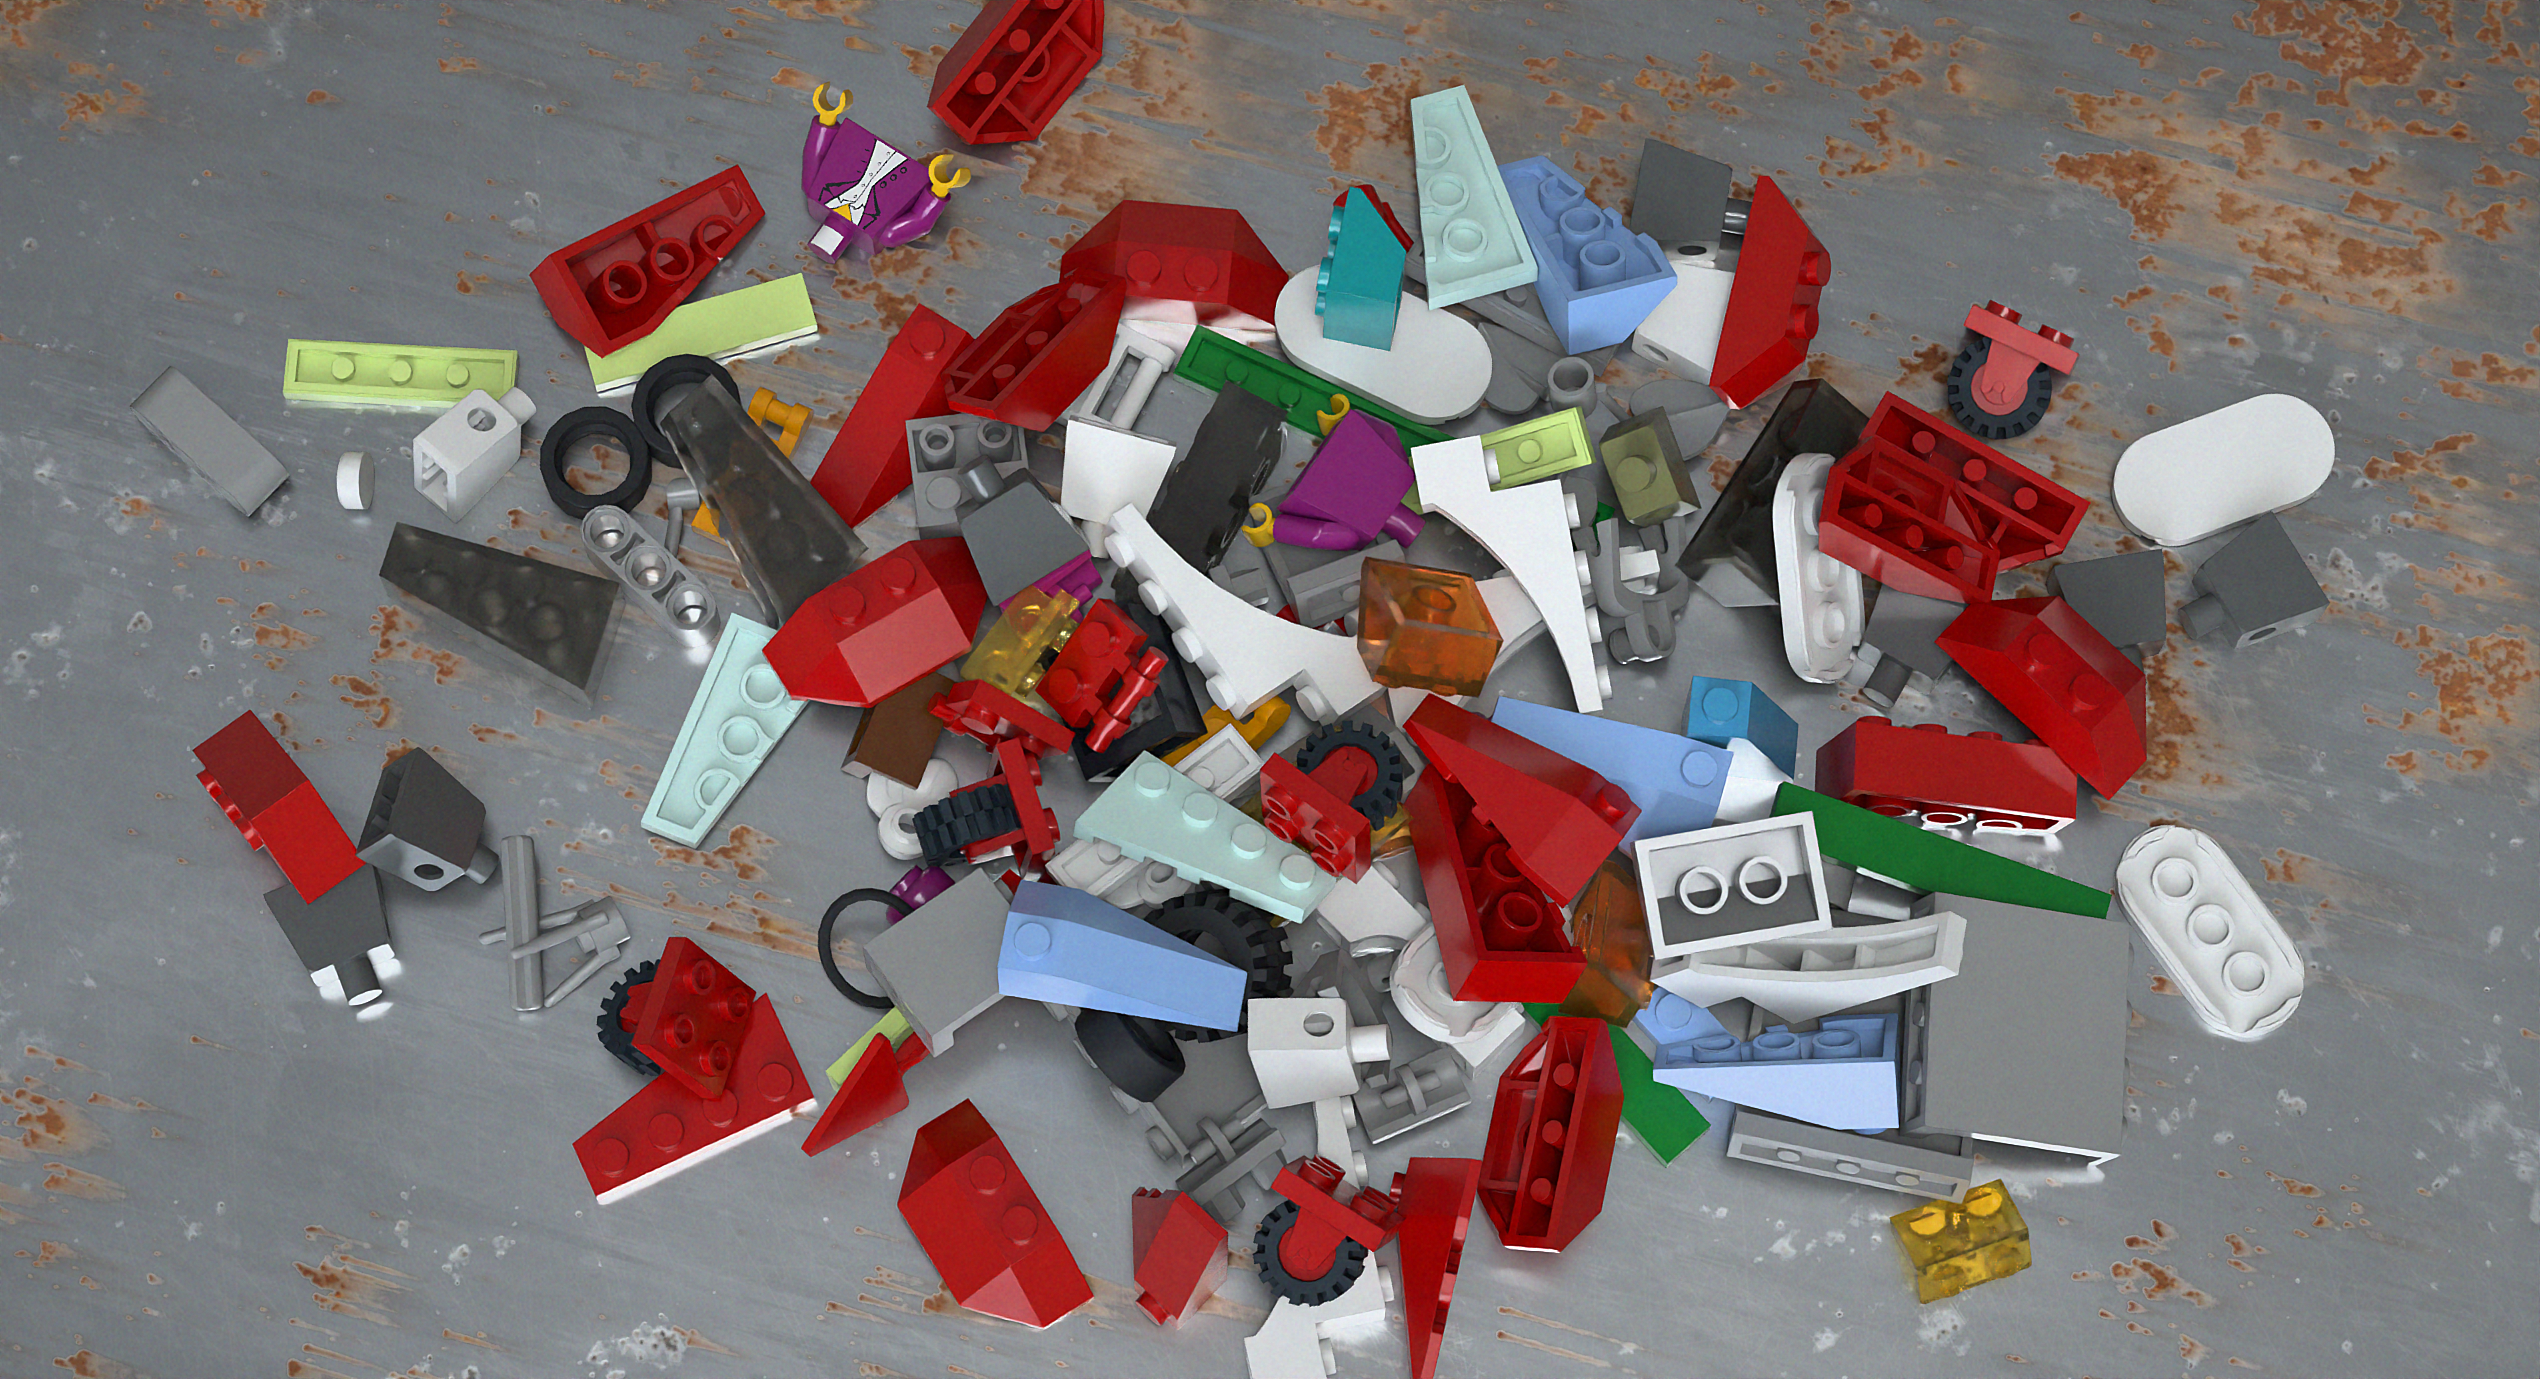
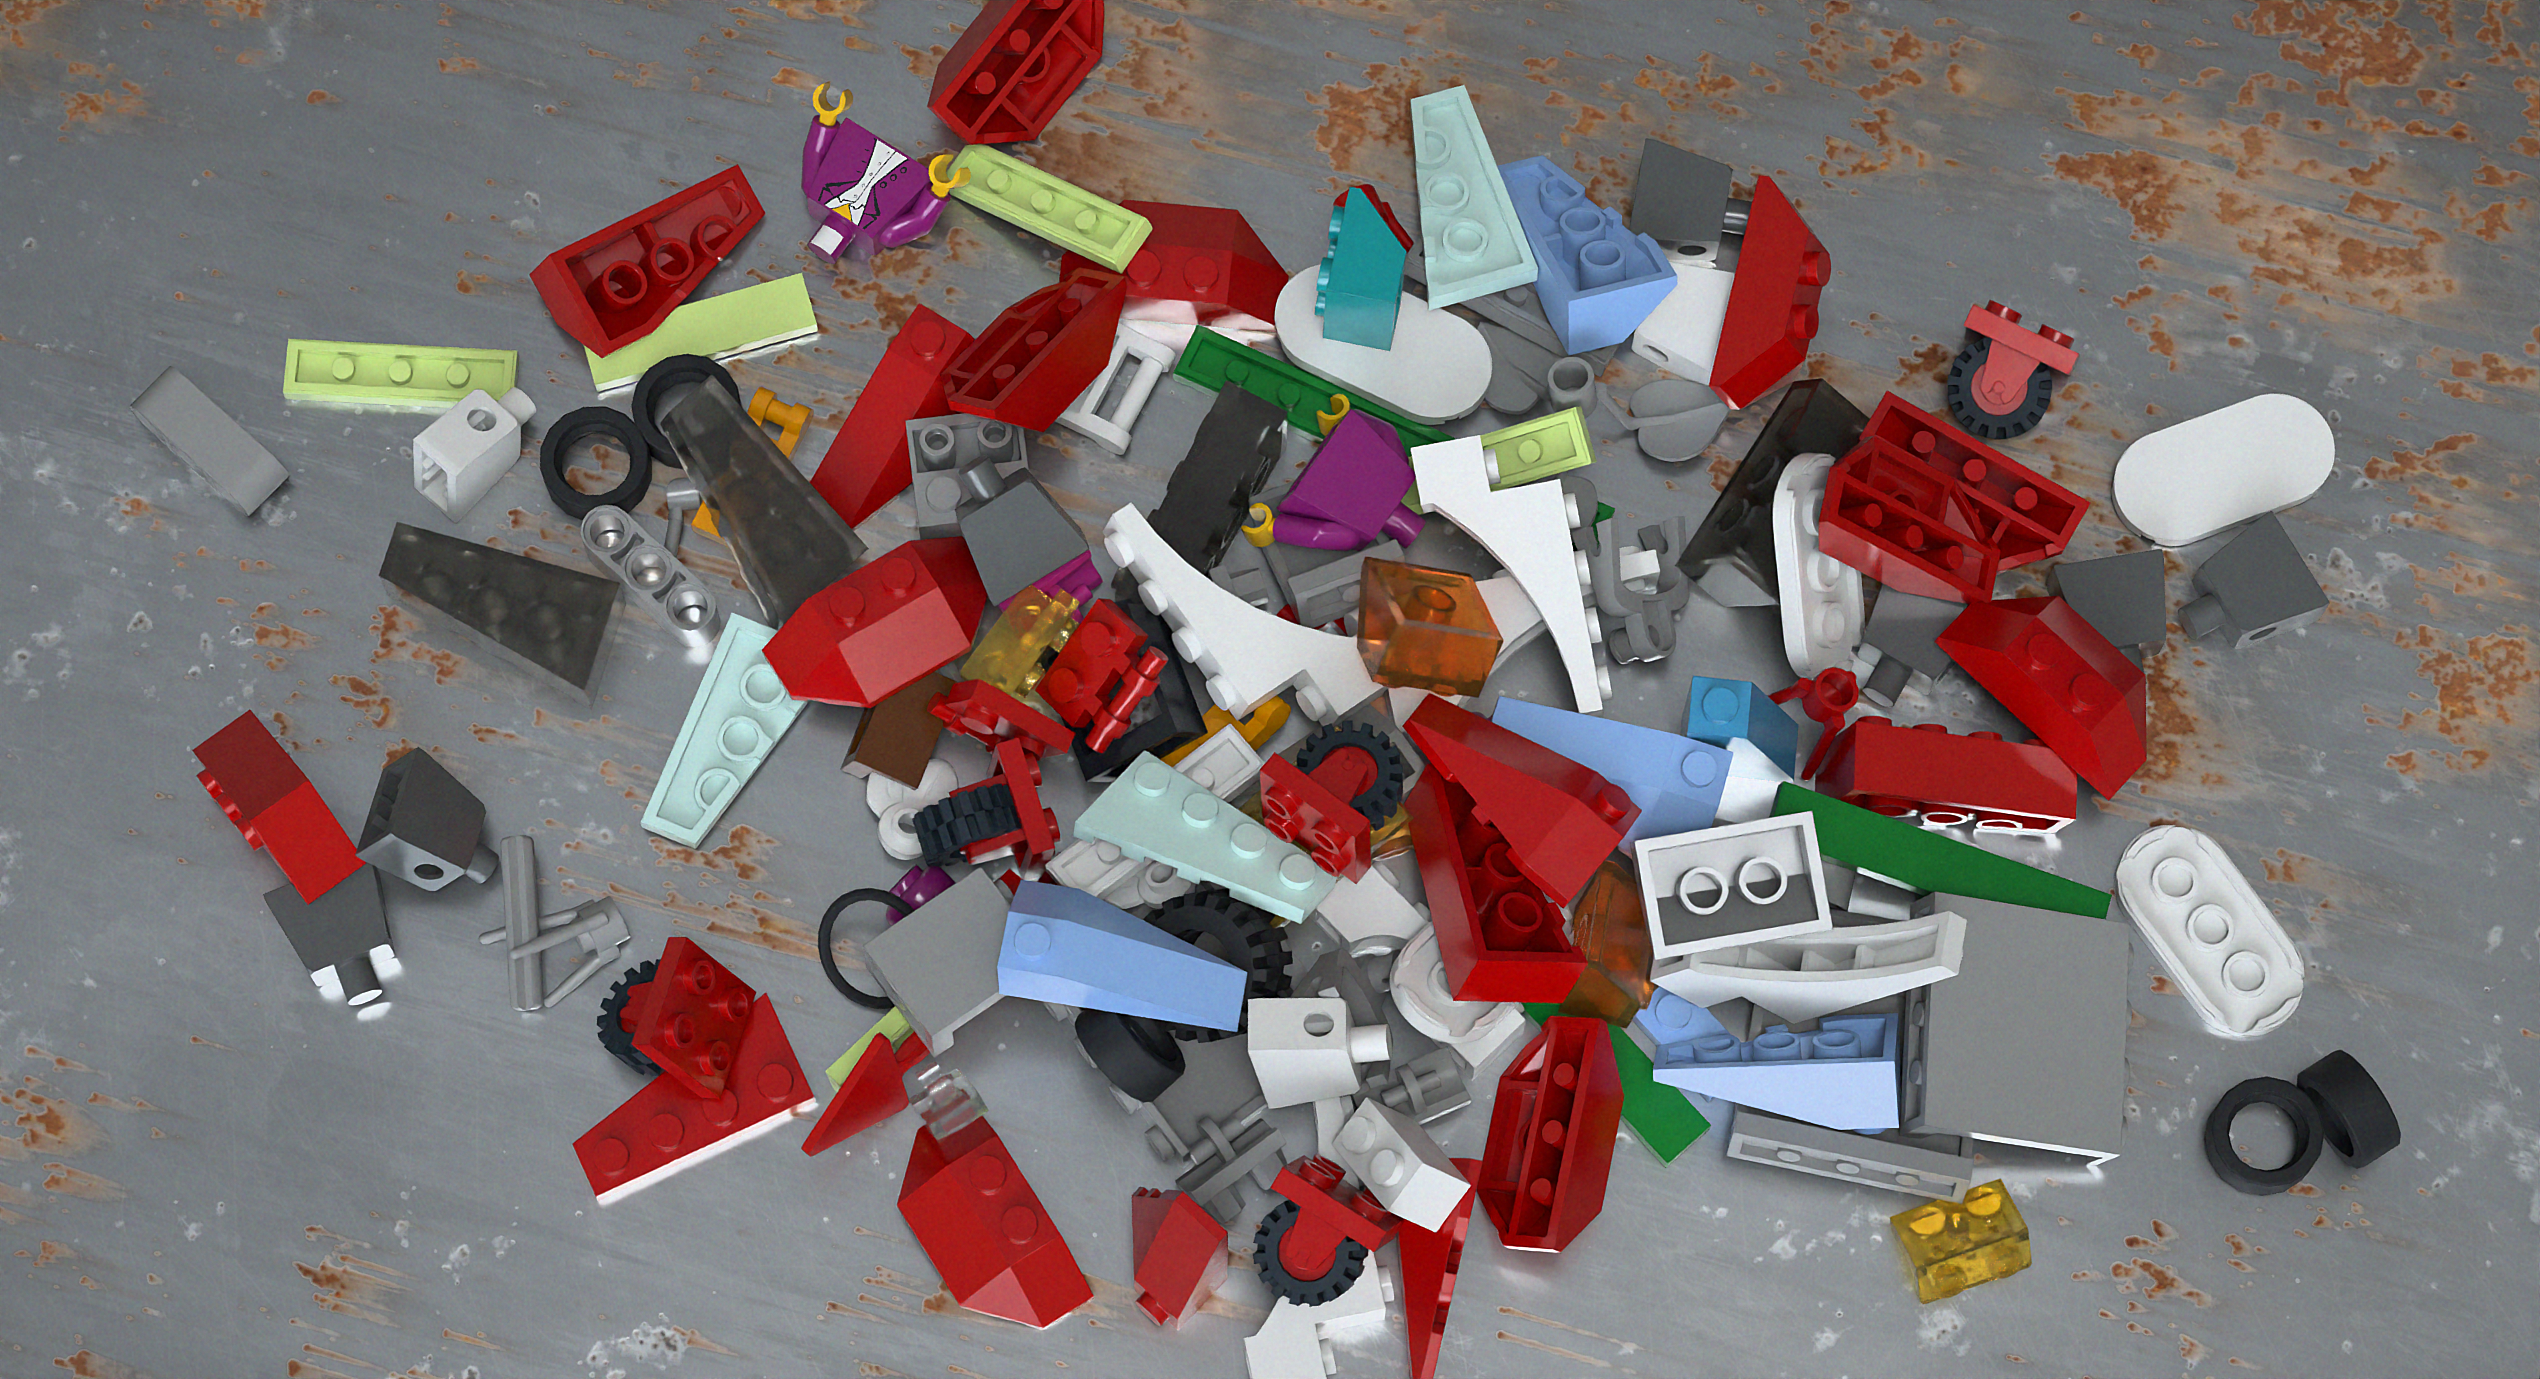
(355, 480): white tile -> none
(946, 1101): none -> clear tile
(1050, 207): none -> yellowish green tile
(1107, 471): white torso -> none
(1401, 1165): none -> white brick
(1648, 469): olive torso -> none
(1824, 701): none -> red plant
(2288, 1098): none -> black tyre
(2351, 1107): none -> black tyre

